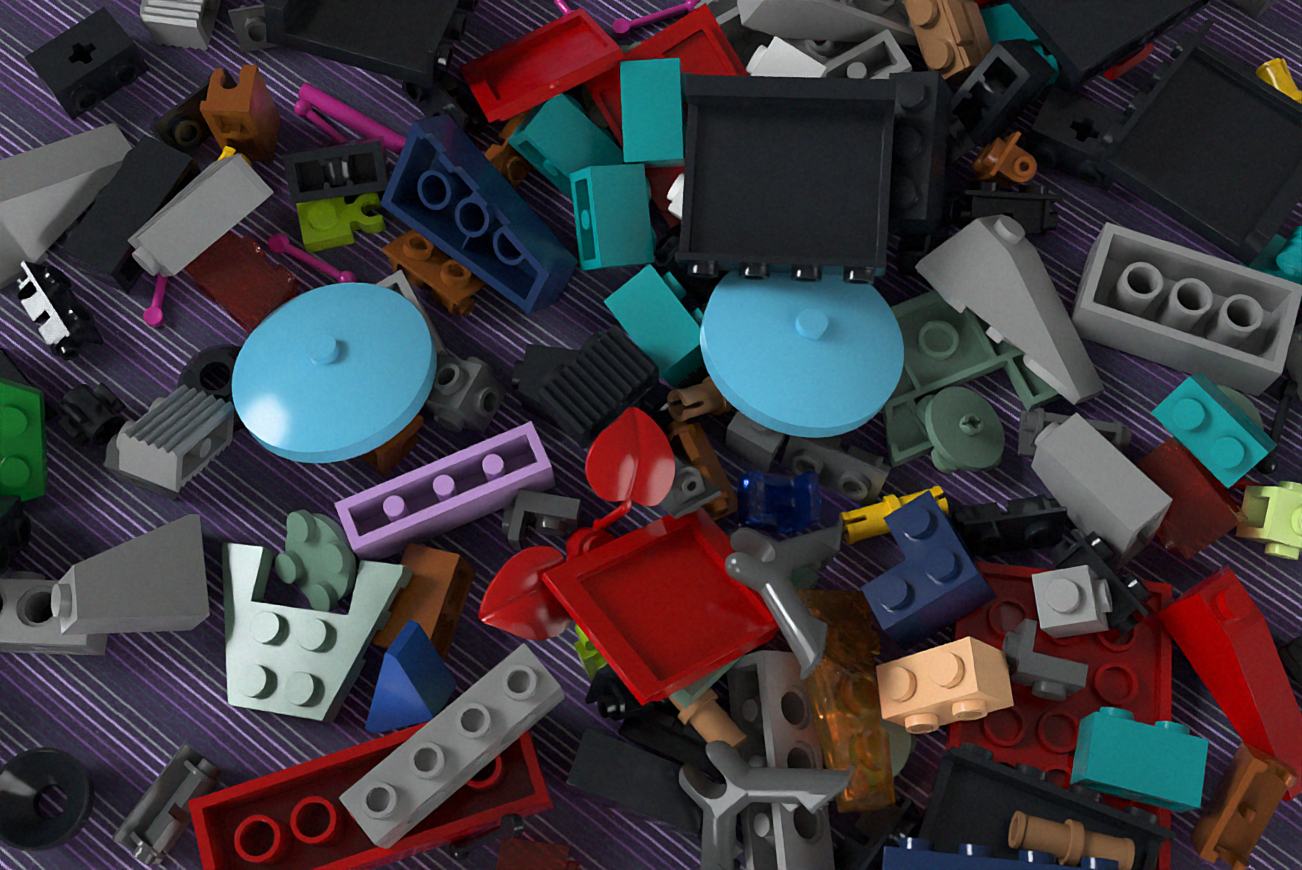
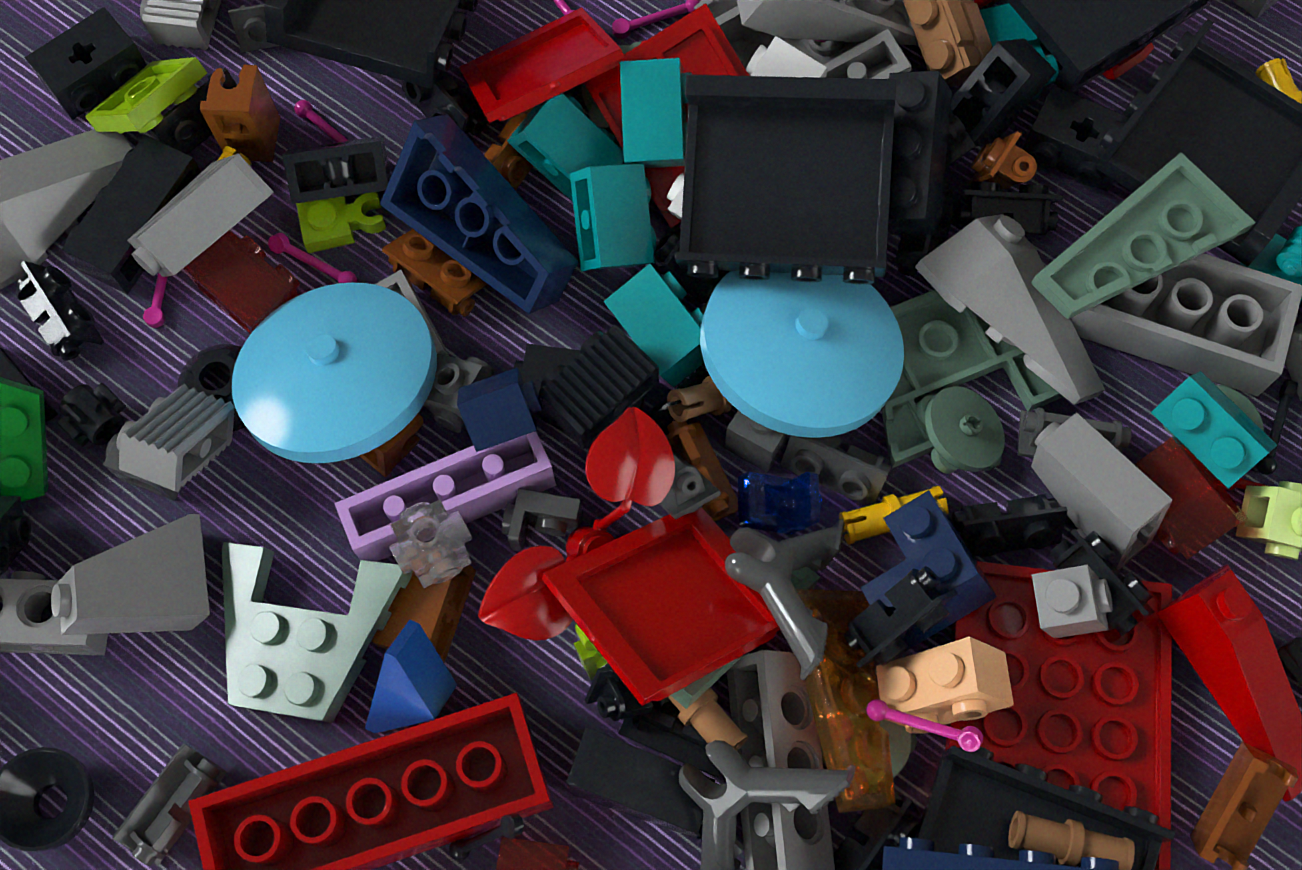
(144, 97): none -> lime plate
(317, 559): sand green piece -> none
(351, 117): dark pink bar -> none
(432, 560): none -> clear brick
(452, 747): light grey brick -> none
(499, 408): none -> dark blue brick
(916, 604): none -> black hinge
(968, 738): none -> dark pink hinge
(1047, 675): dark grey bracket -> none
(1139, 760): teal brick -> none
(1147, 234): none -> sand green wing

